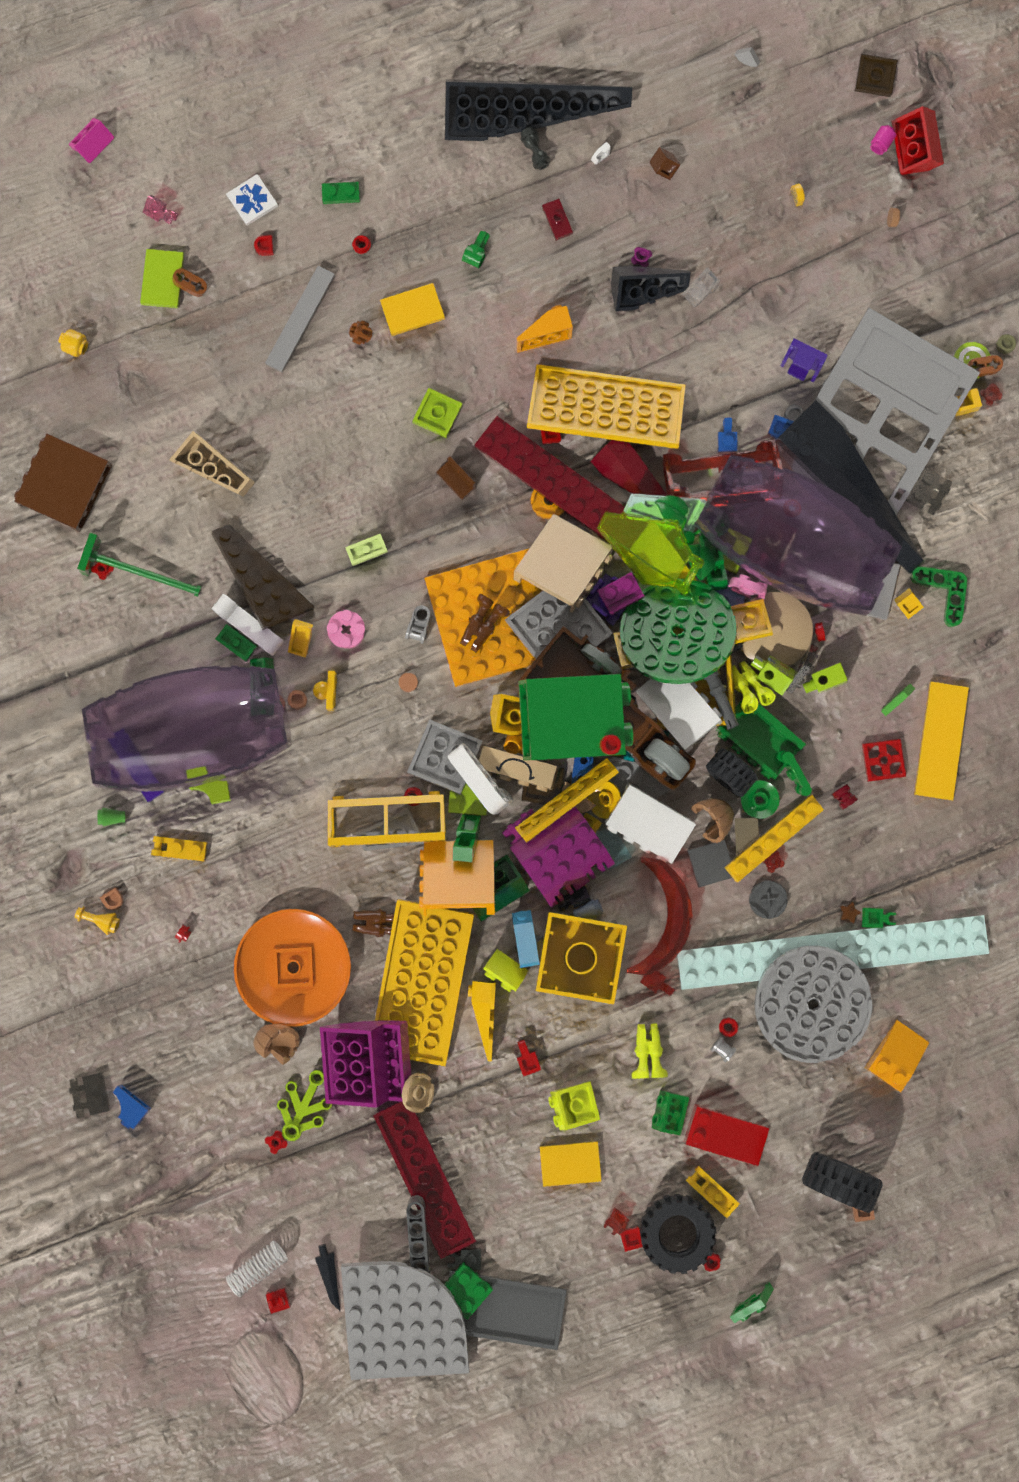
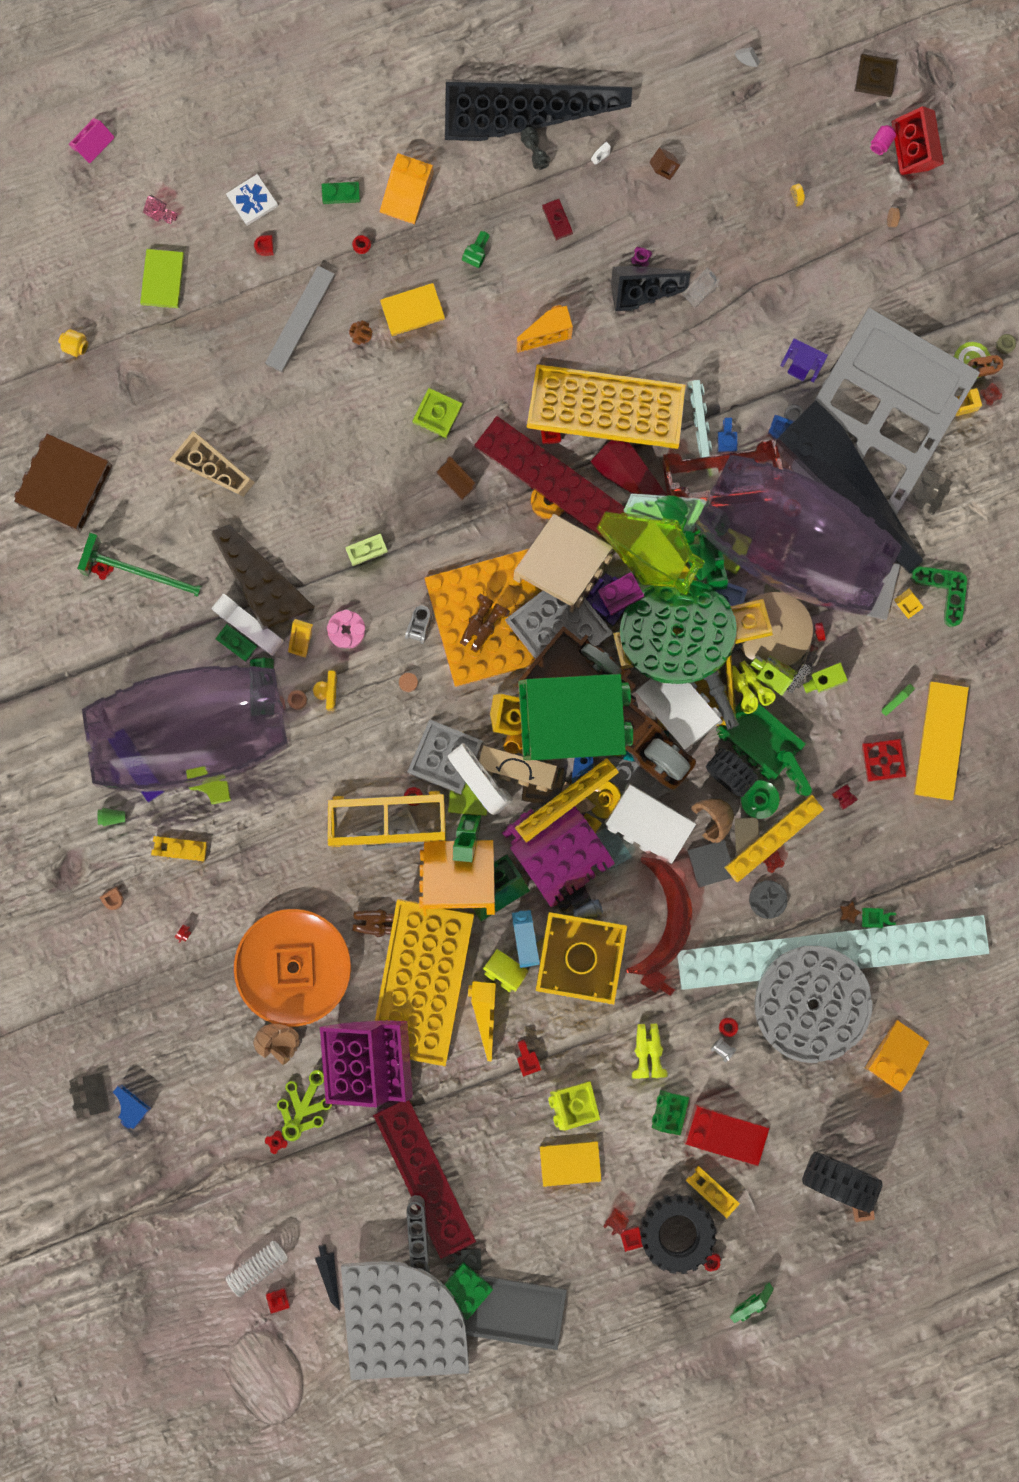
(106, 922): yellow piece -> none
(191, 278): dark orange beam -> none
(406, 188): none -> light orange slope
(417, 1092): tan tile -> none
(610, 744): red tile -> none
(704, 445): none -> light aqua wing
(747, 588): bright pink plate -> none

